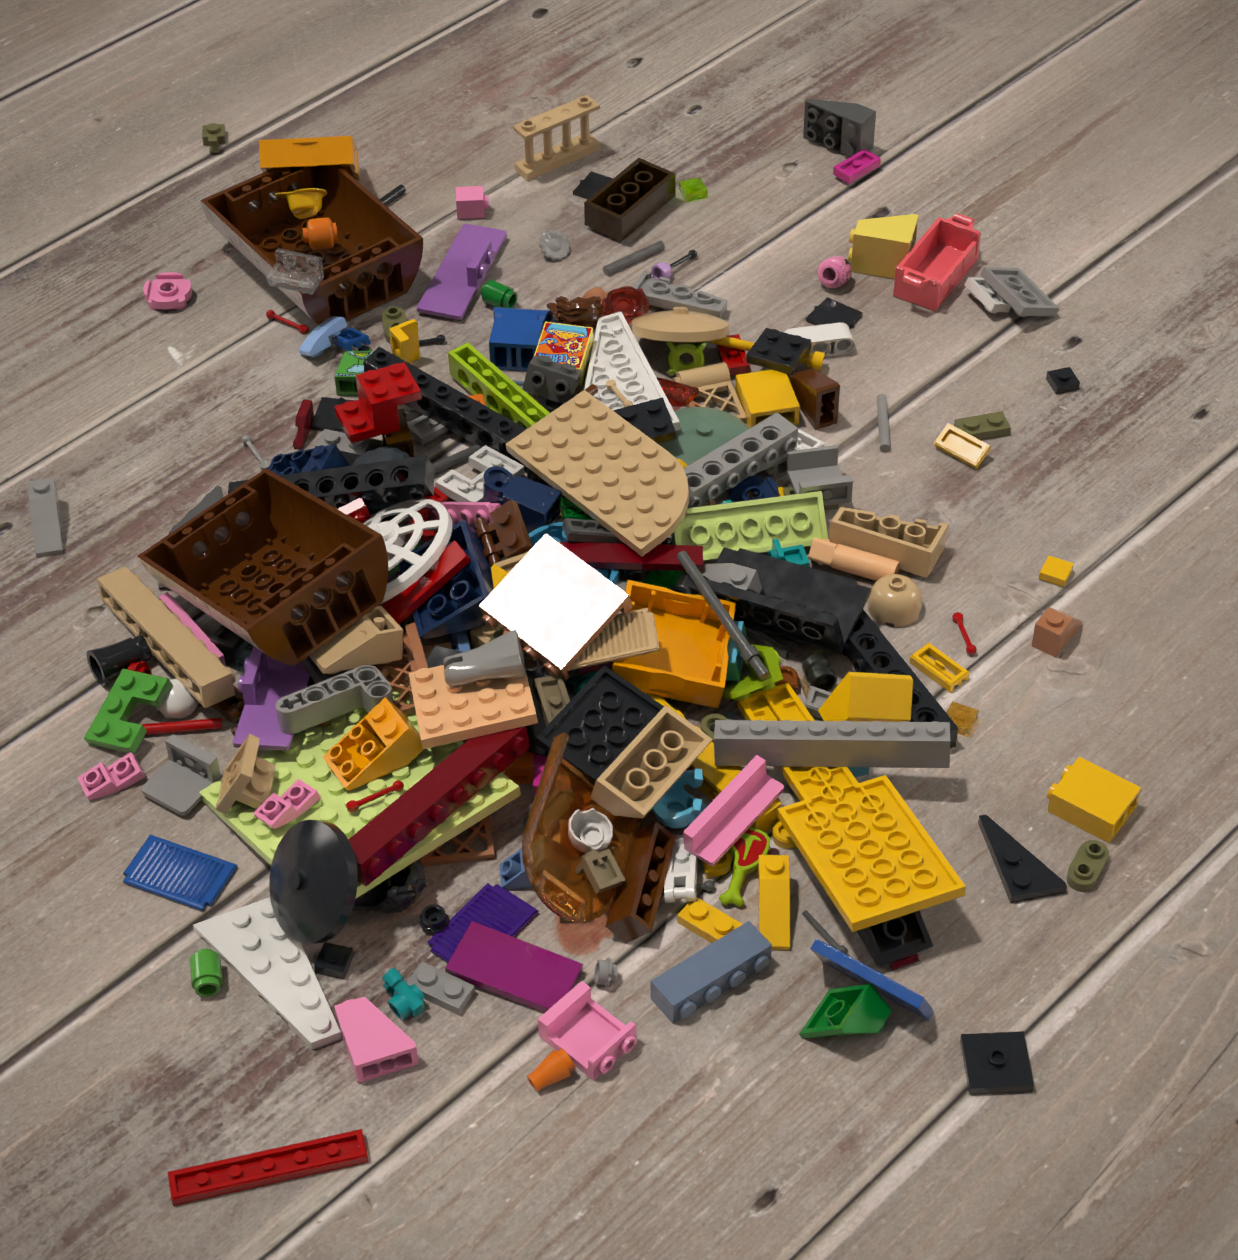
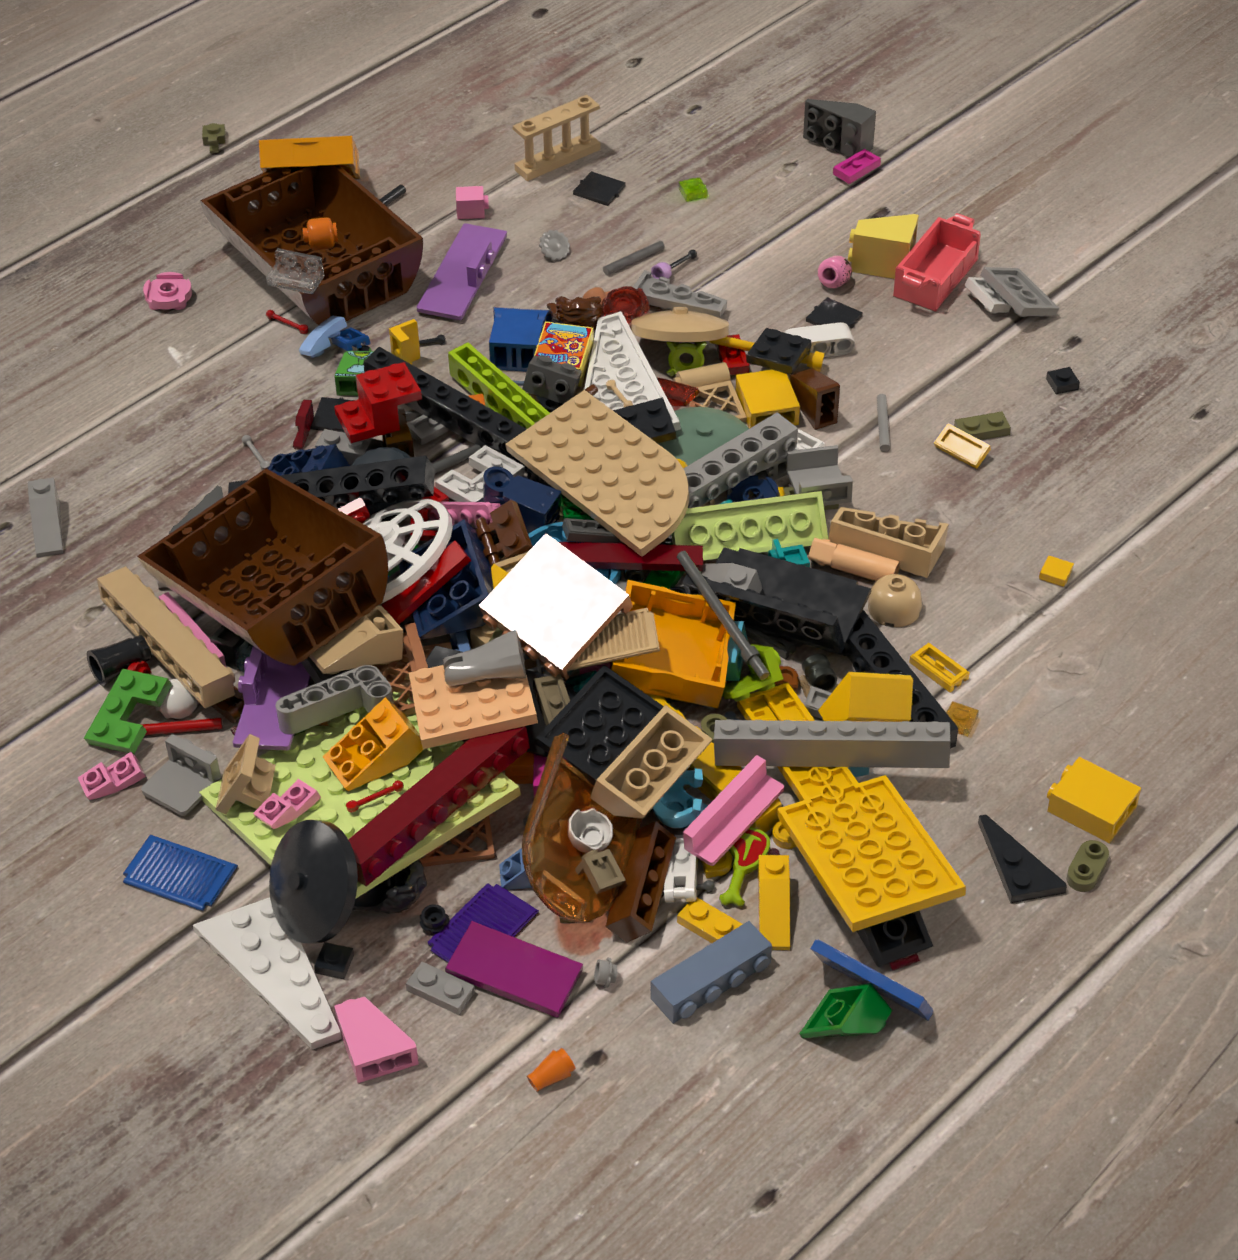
(206, 972): bright green brick -> none
(267, 1167): red tile -> none
(304, 202): yellow piece -> none
(392, 317): olive plate -> none
(405, 999): teal plate -> none
(498, 295): green brick -> none
(586, 1032): bright pink panel -> none
(630, 199): dark brown brick -> none
(822, 931): dark grey piece -> none
(958, 619): red hinge -> none
(996, 1063): black plate -> none
(1054, 631): nougat slope -> none

